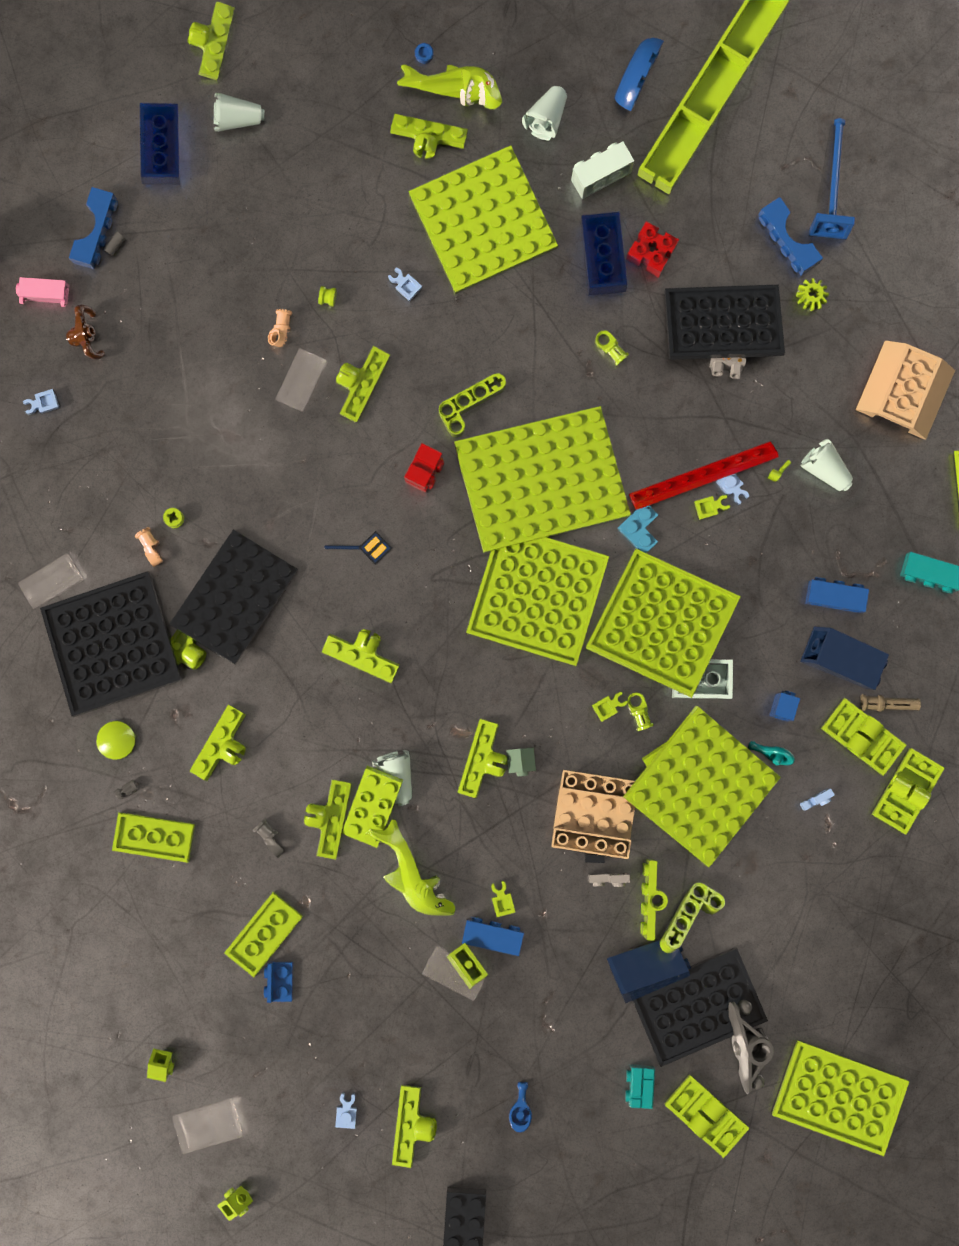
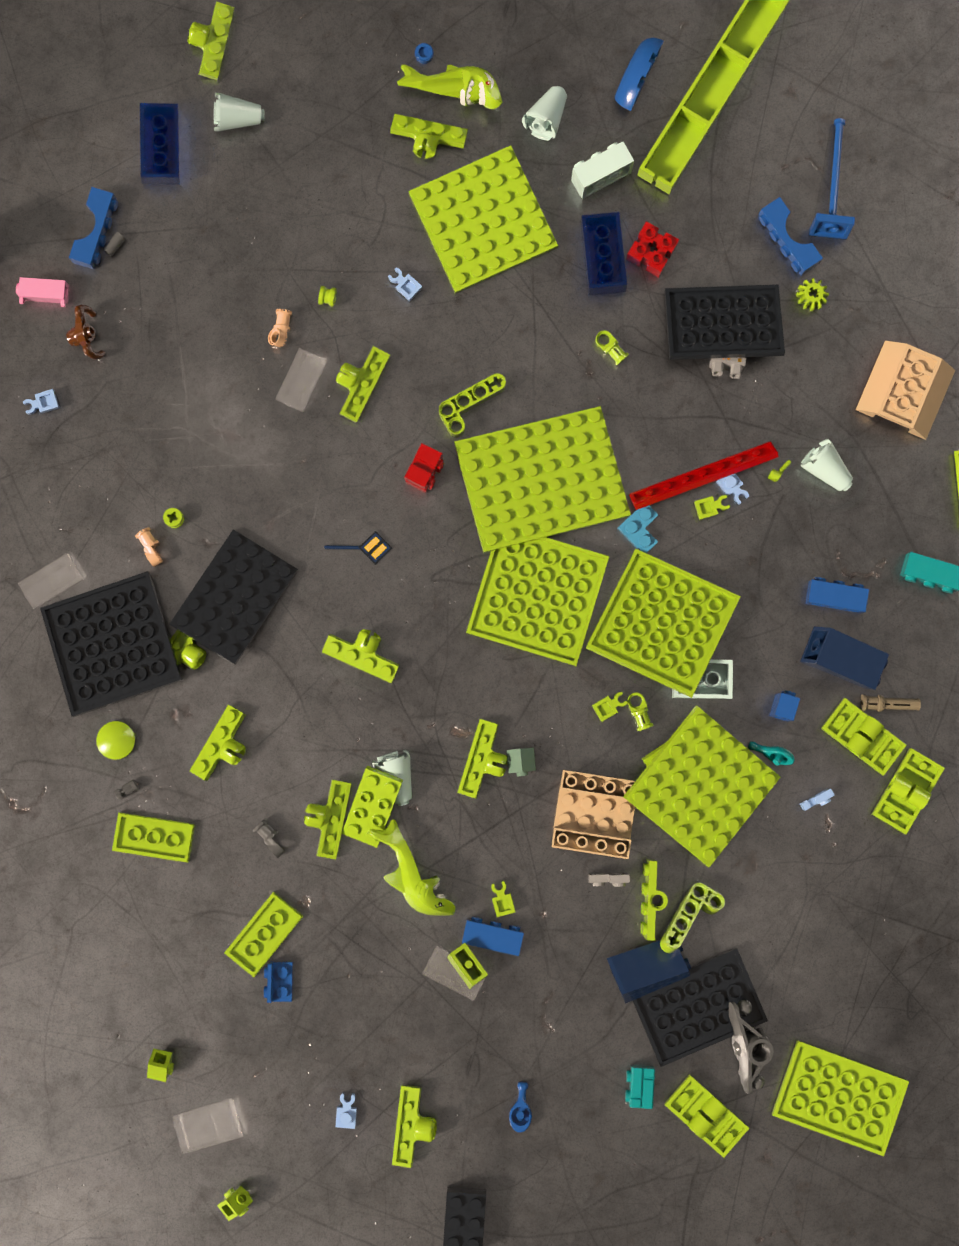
(594, 858): black tile -> none

